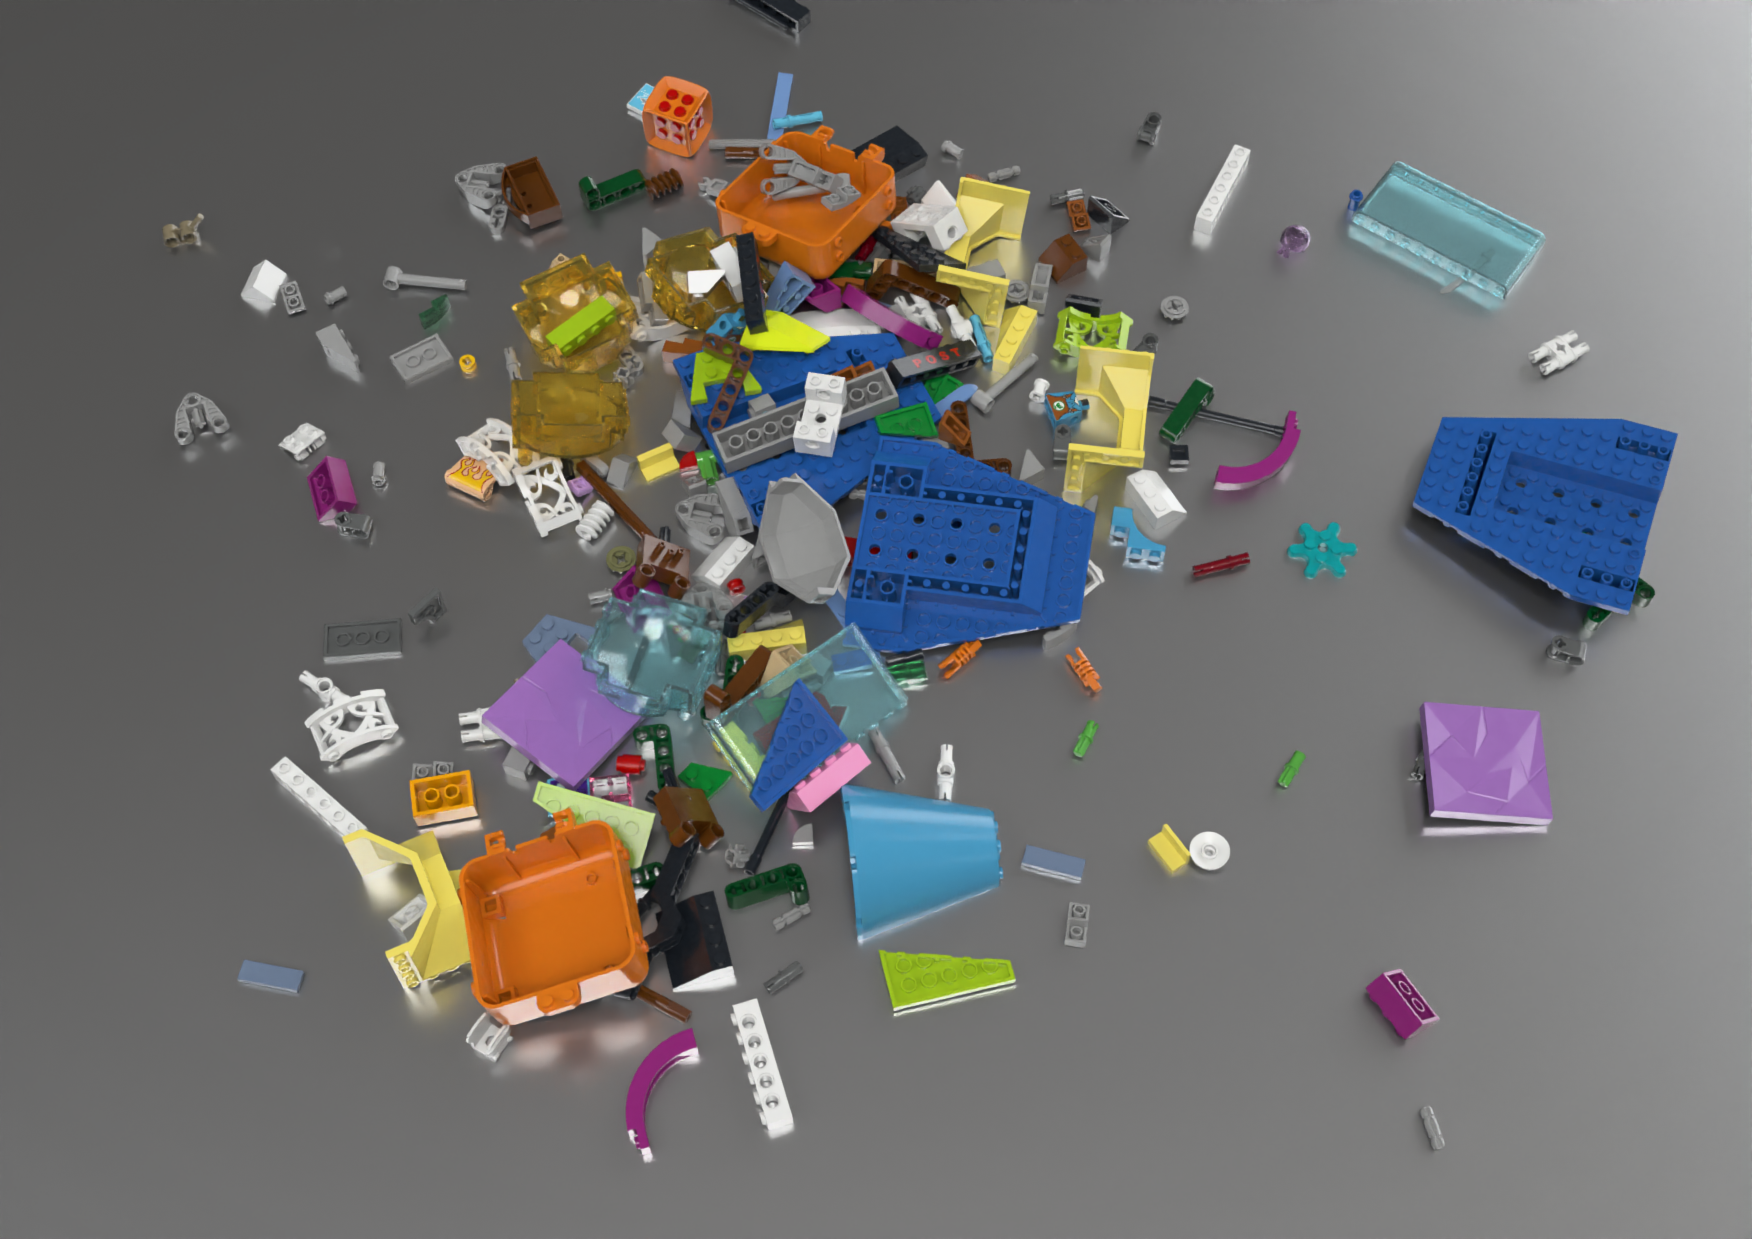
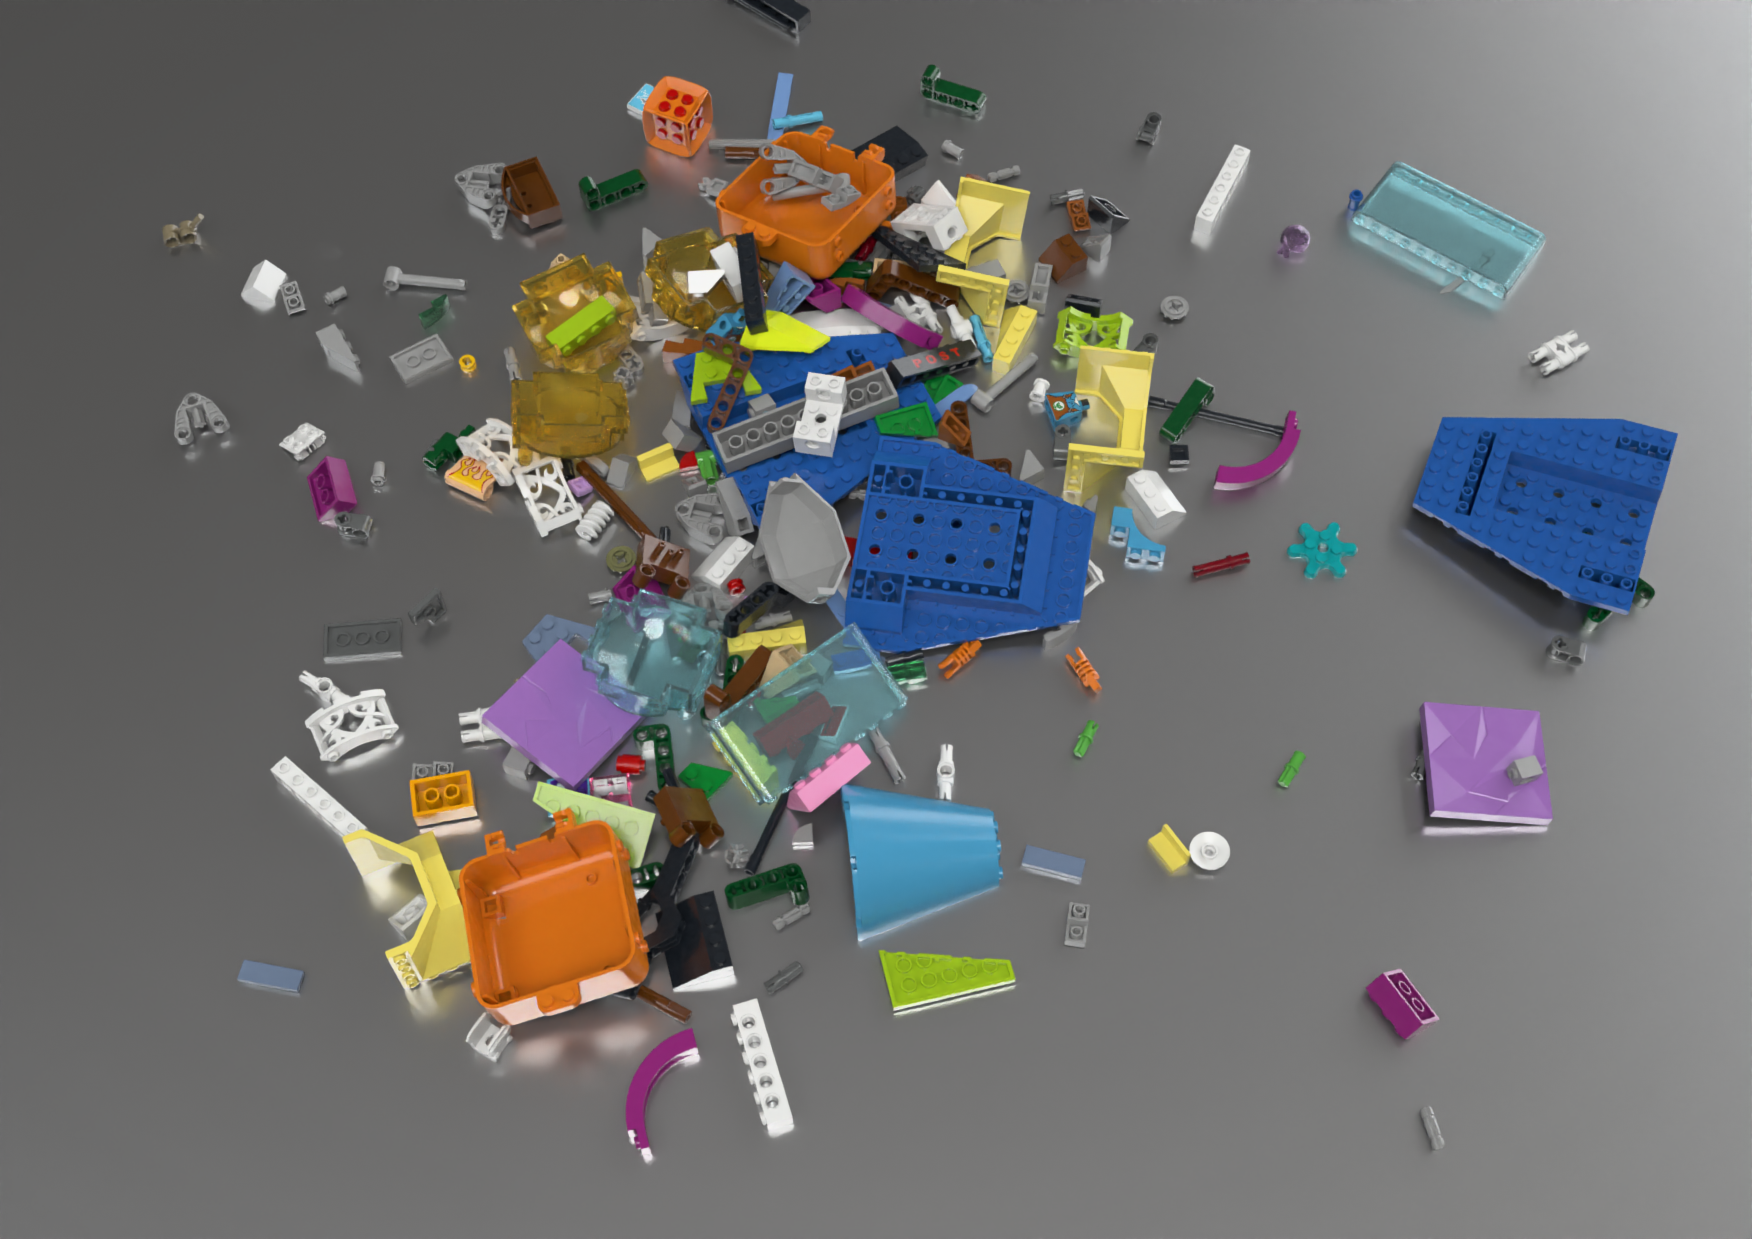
(445, 449): none -> dark green plate
(663, 182): reddish brown piece -> none
(799, 744): blue wing -> none
(950, 93): none -> dark green beam
(1524, 770): none -> light grey brick

